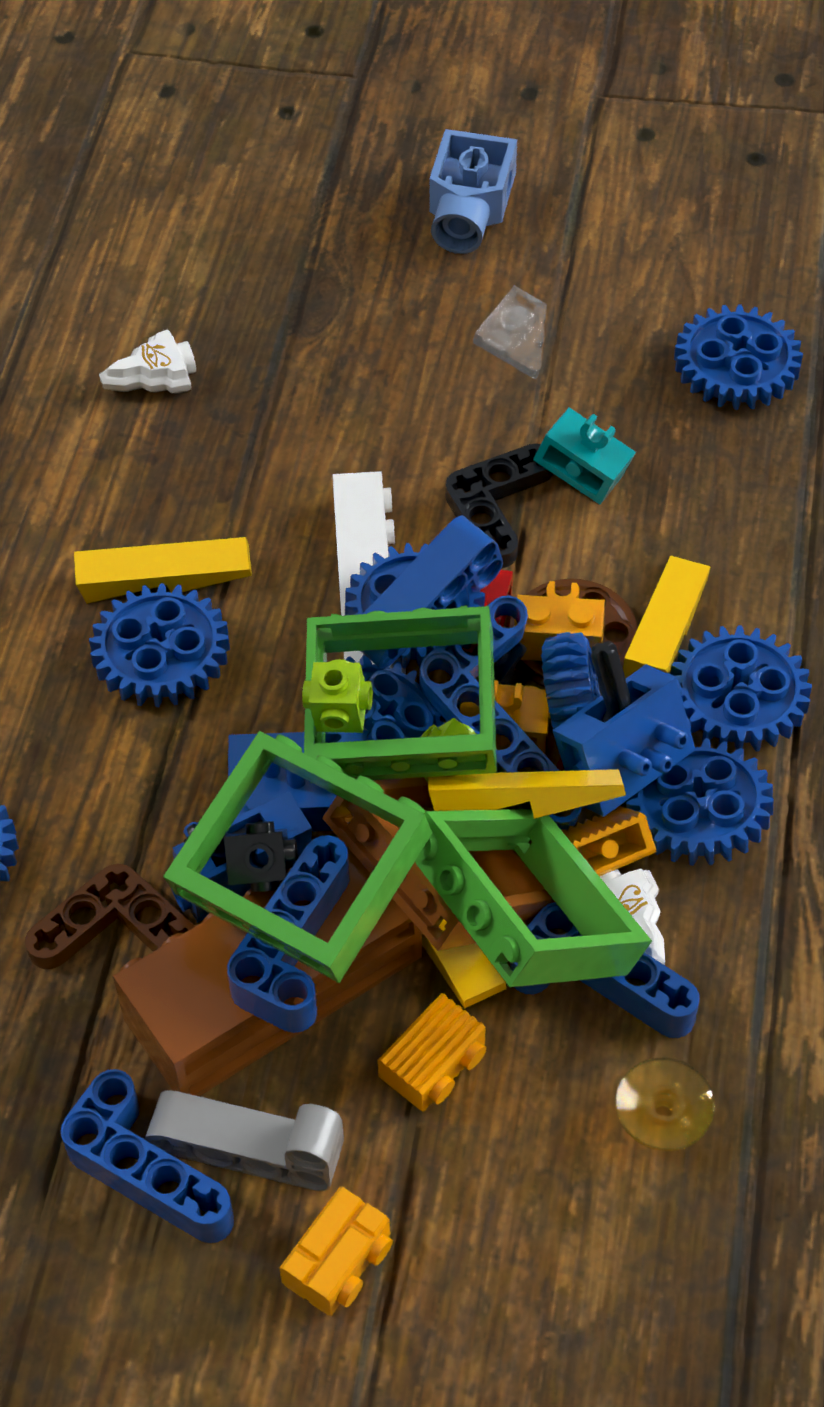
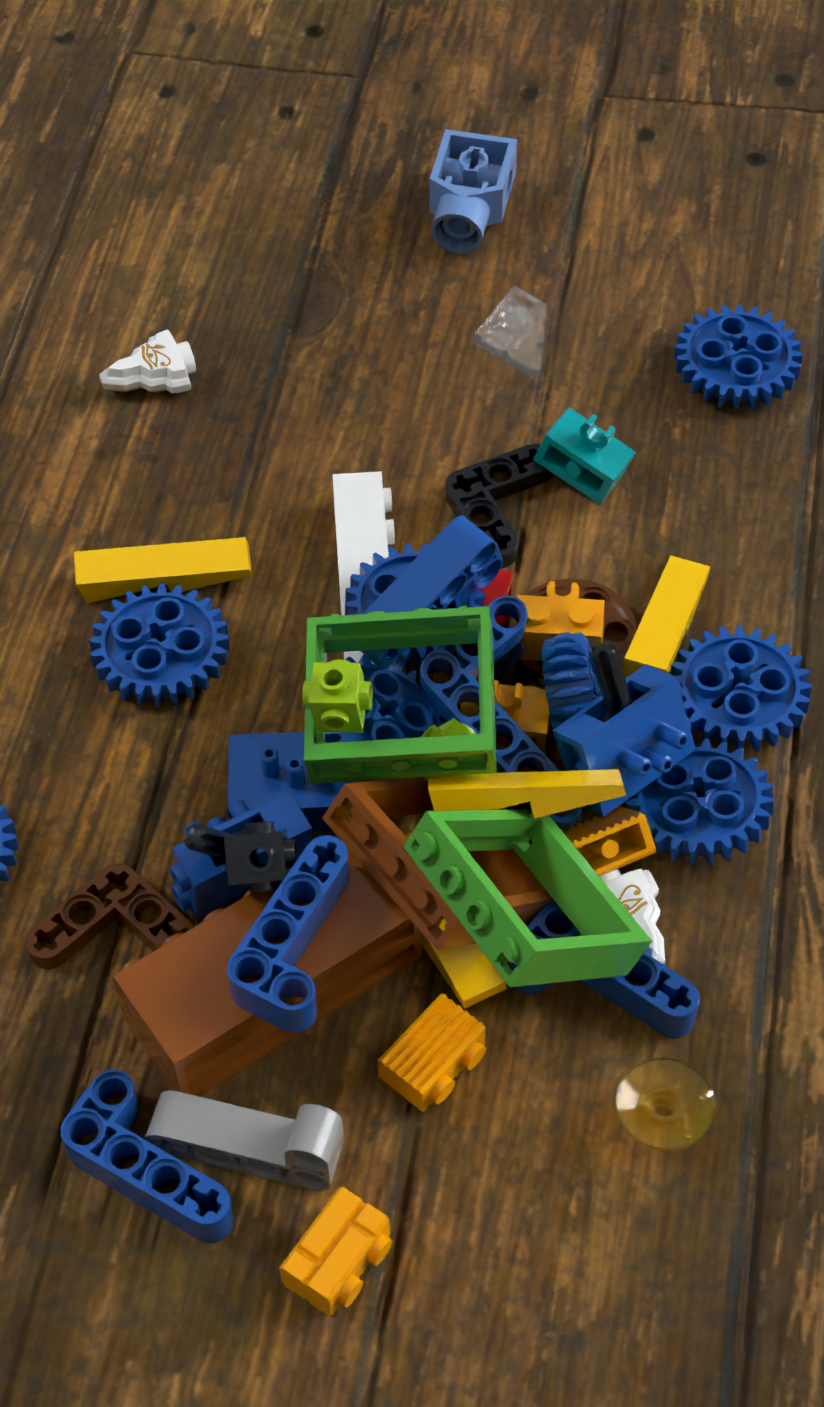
(338, 954): bright green window -> none

